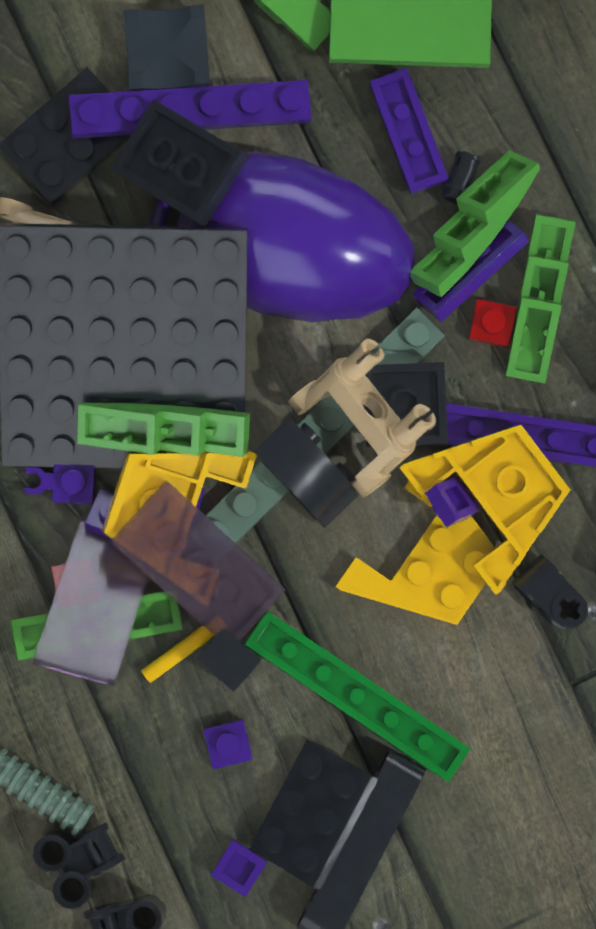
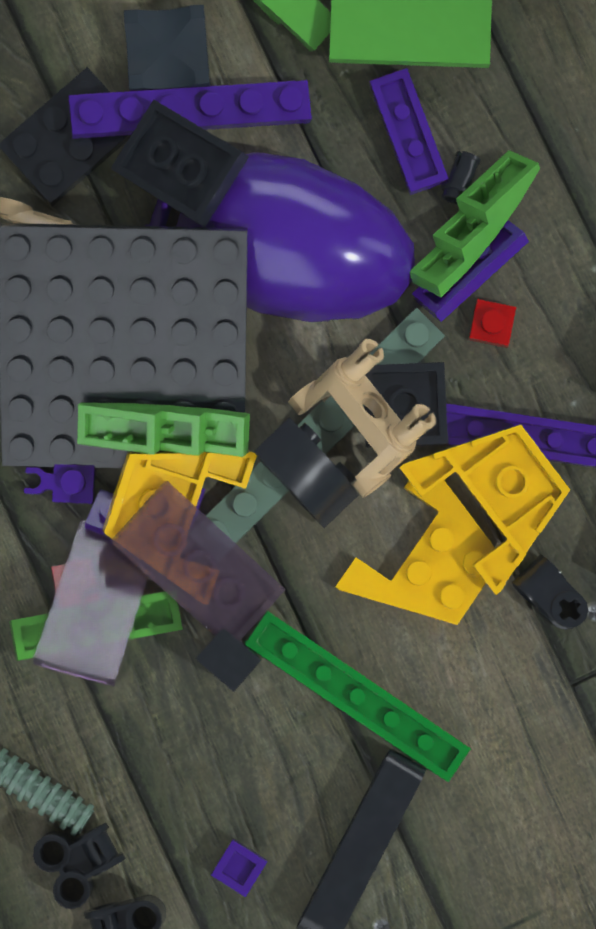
(177, 653): yellow piece -> none
(228, 744): dark purple plate -> none
(313, 814): black plate -> none
(452, 501): dark purple plate -> none
(540, 298): bright green slope -> none

